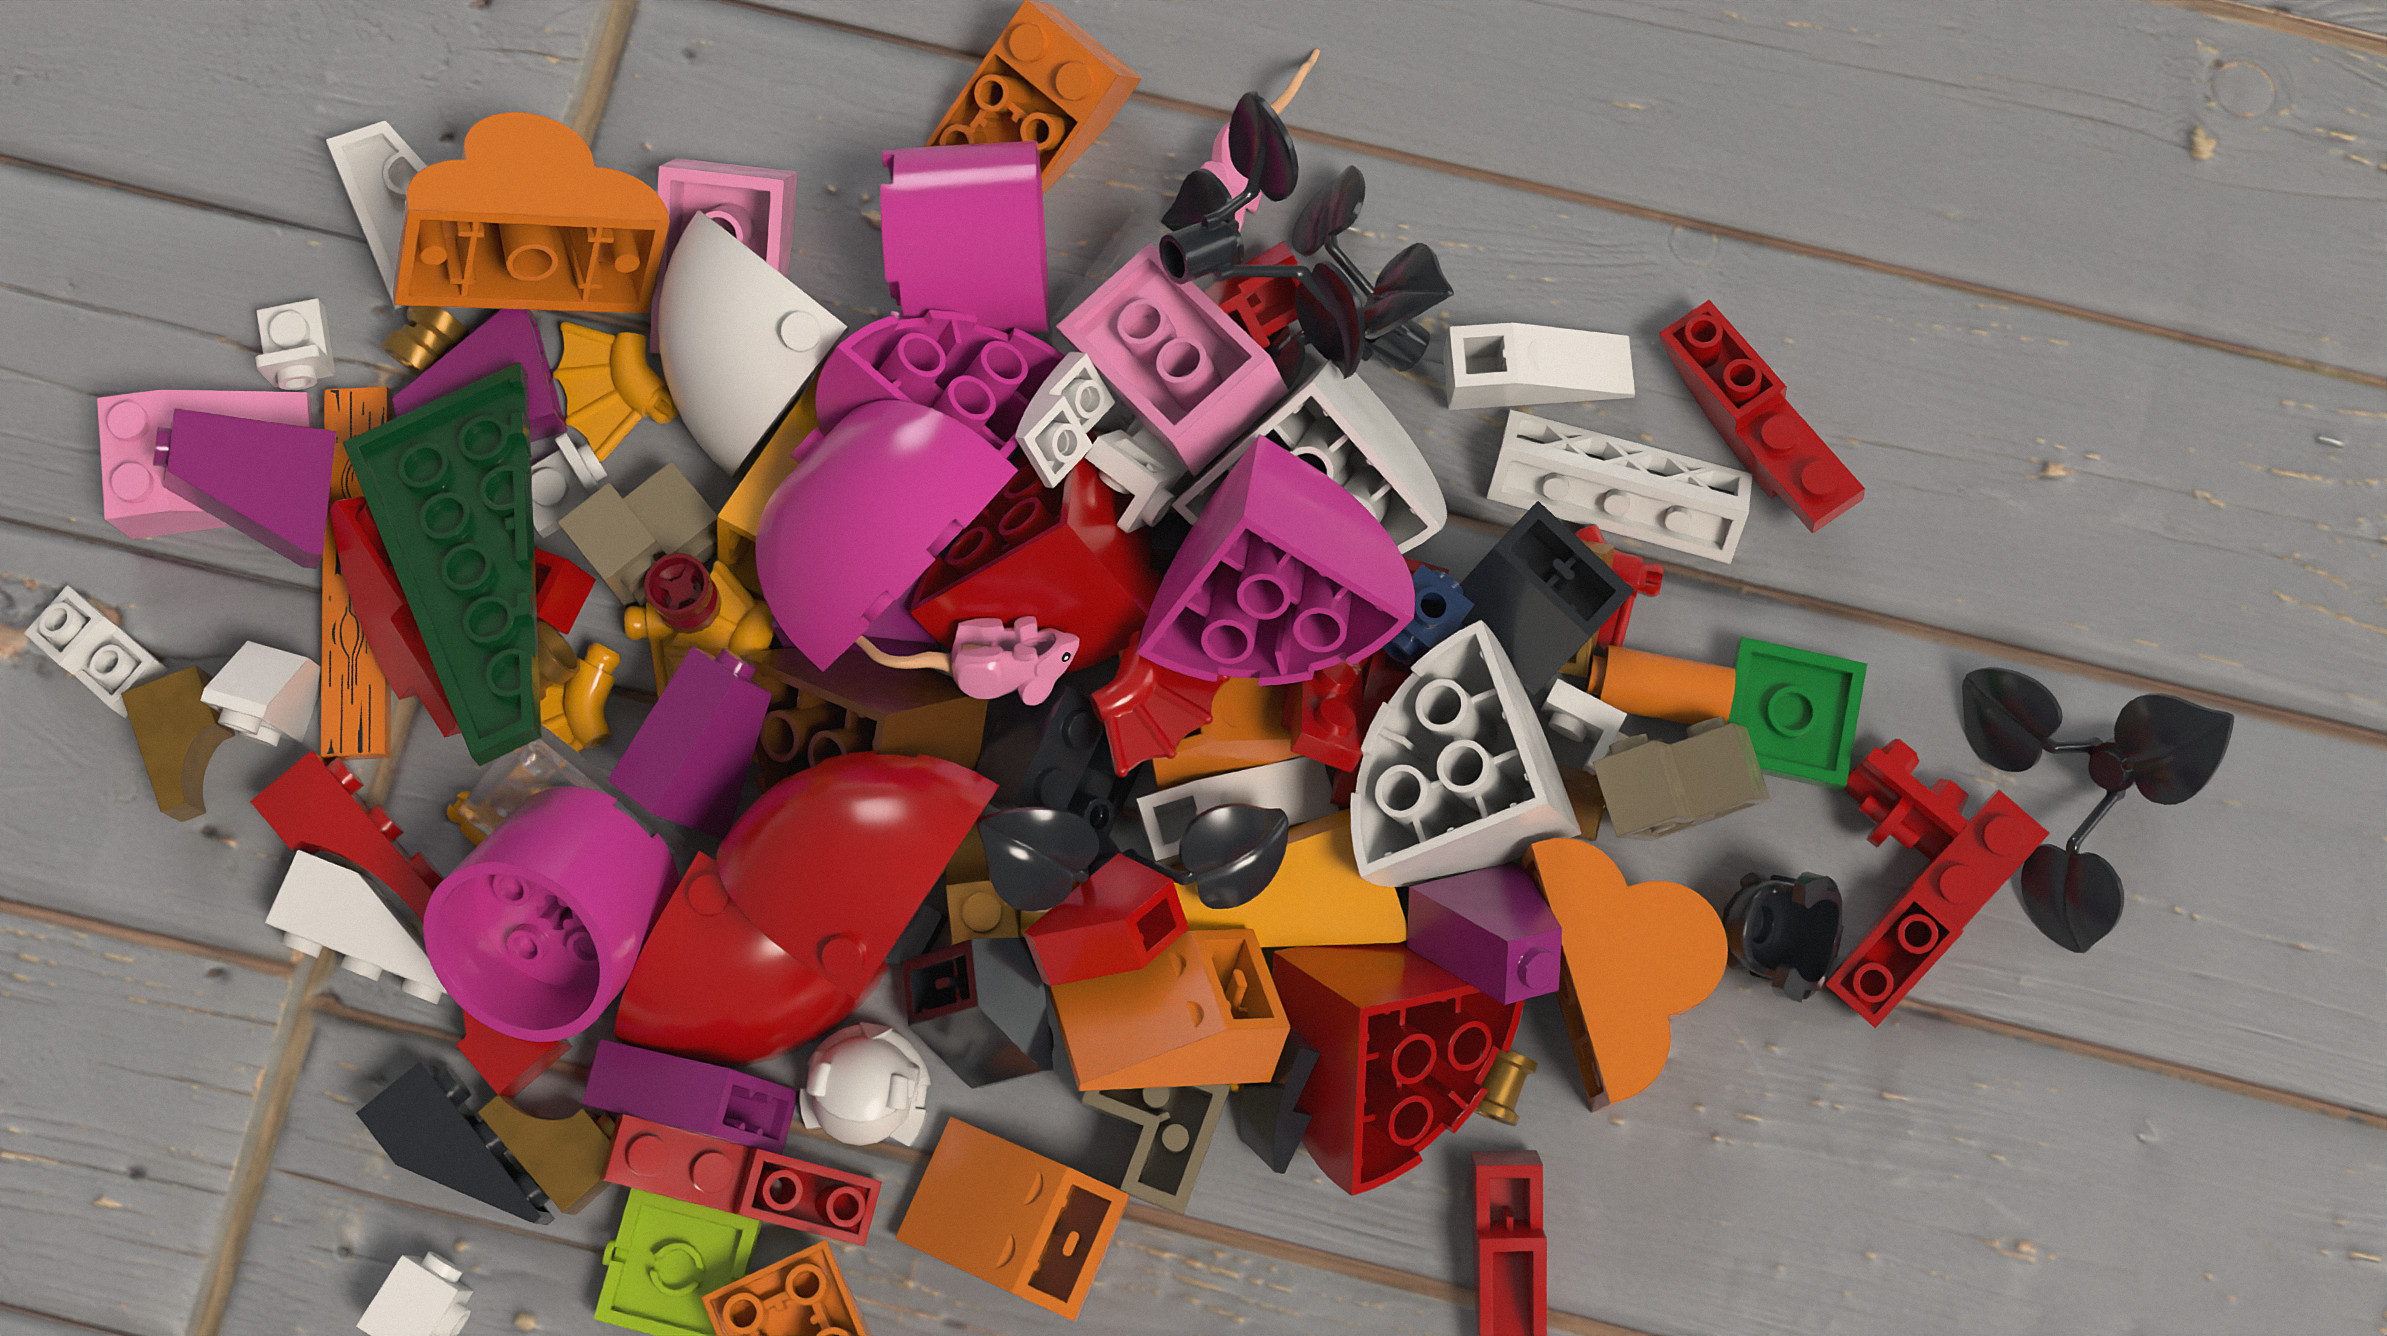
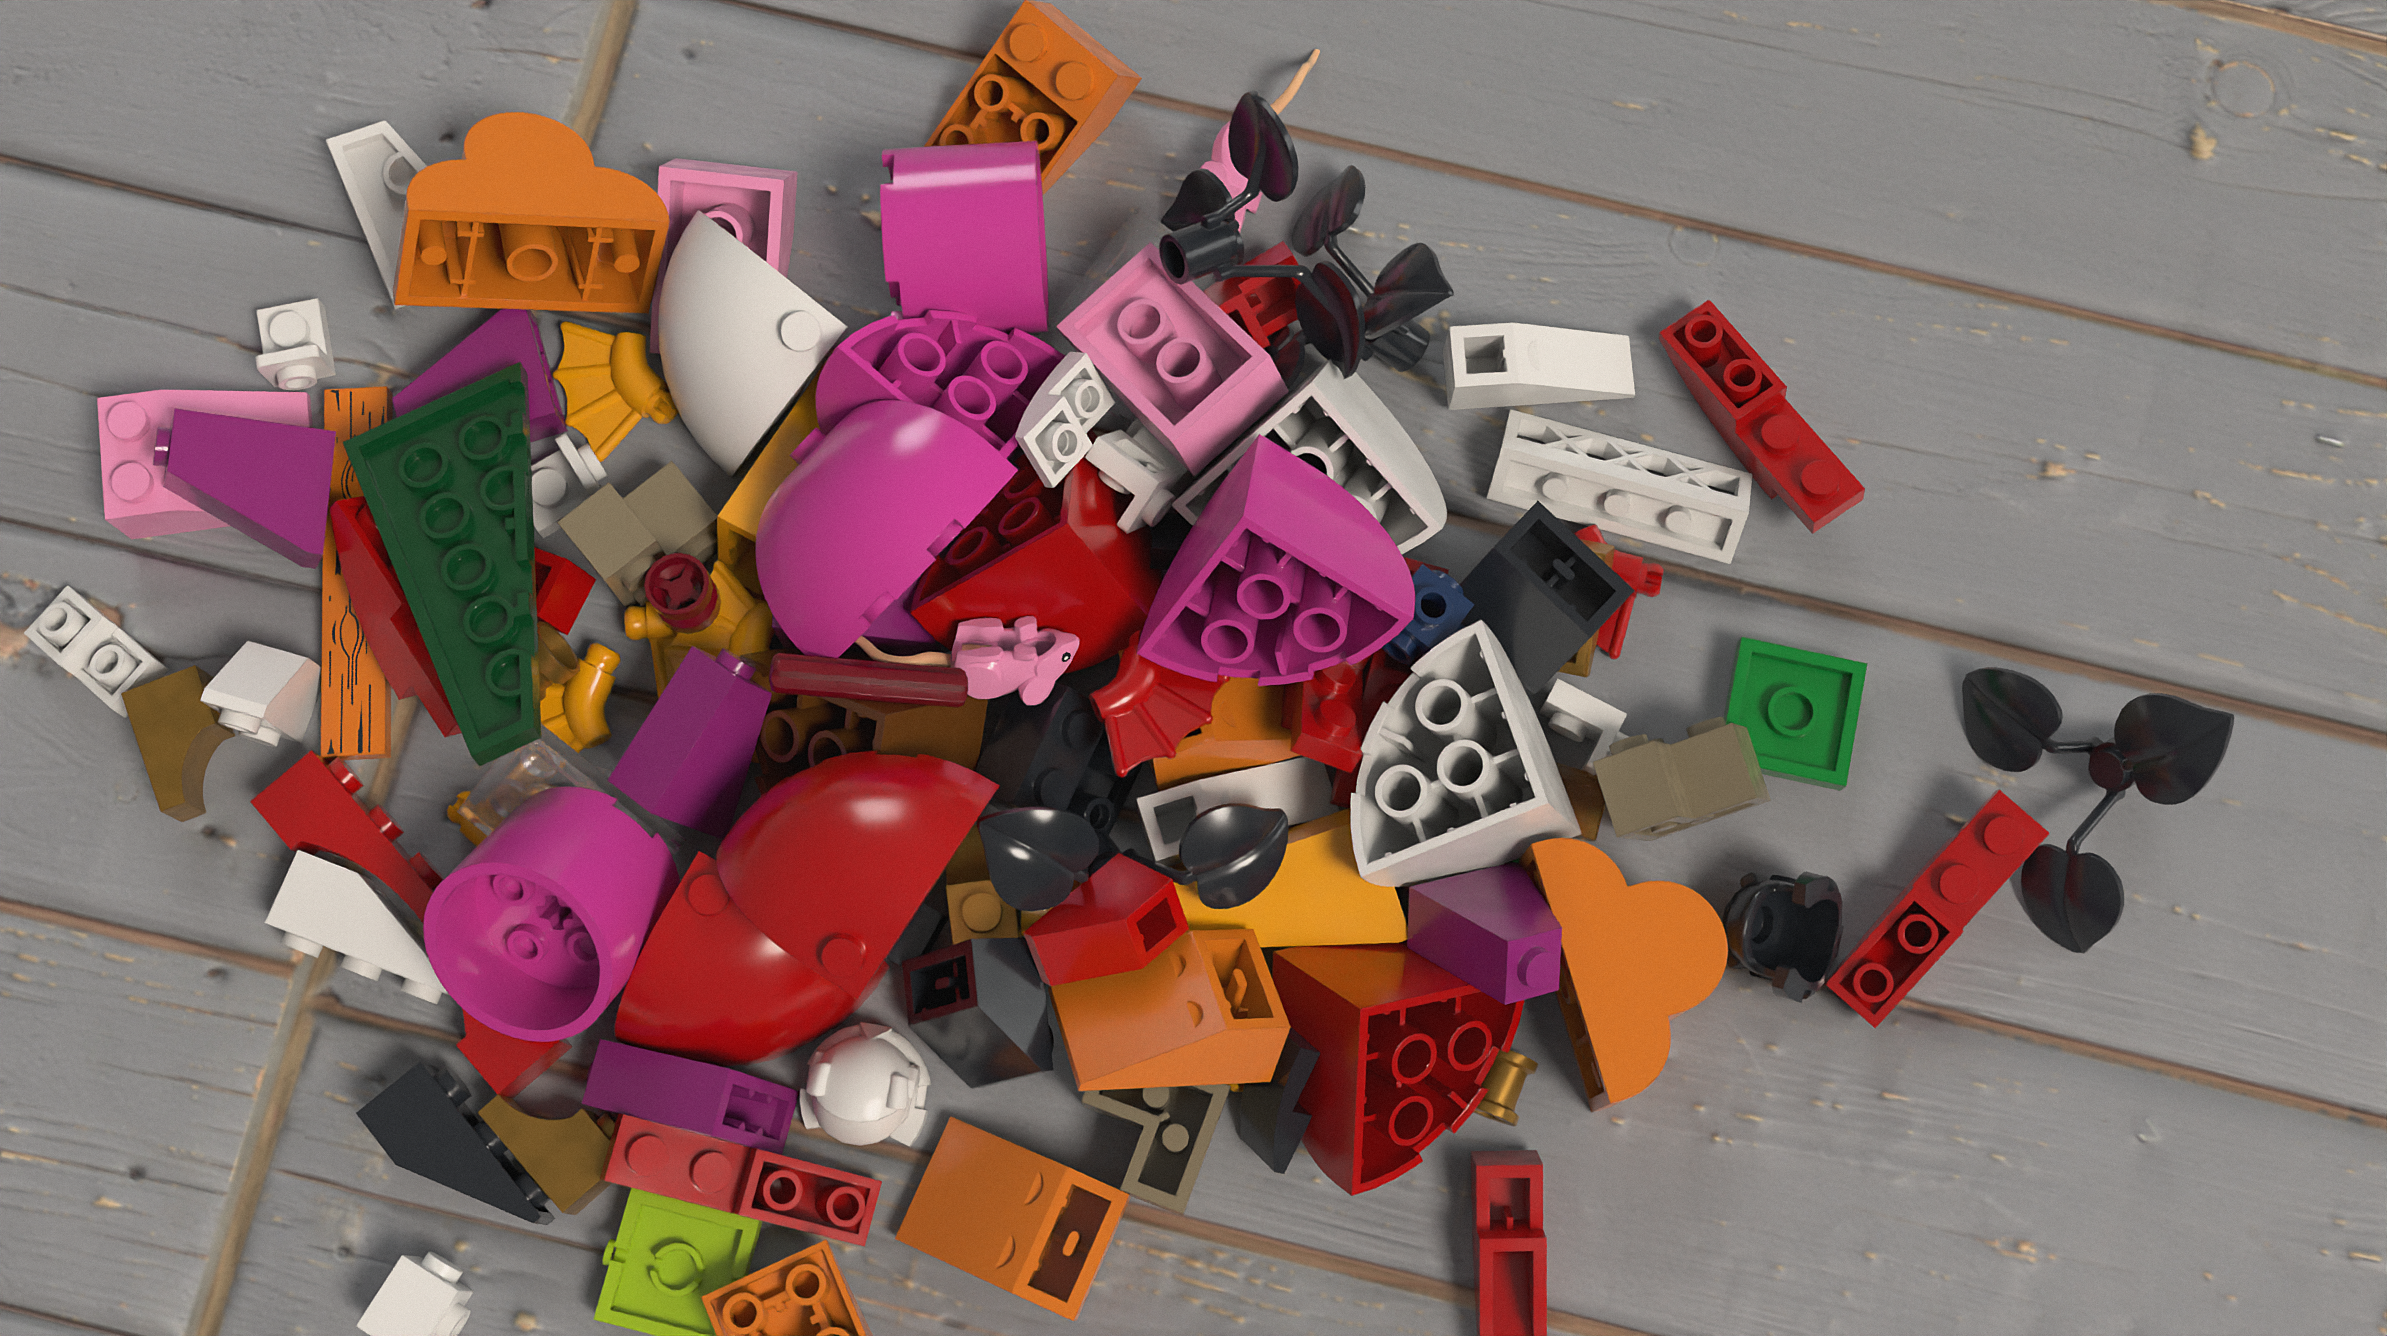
(424, 338): pearl gold wheel -> none
(868, 680): none -> dark red axle
(1661, 685): orange brick -> none
(1903, 804): red hips -> none

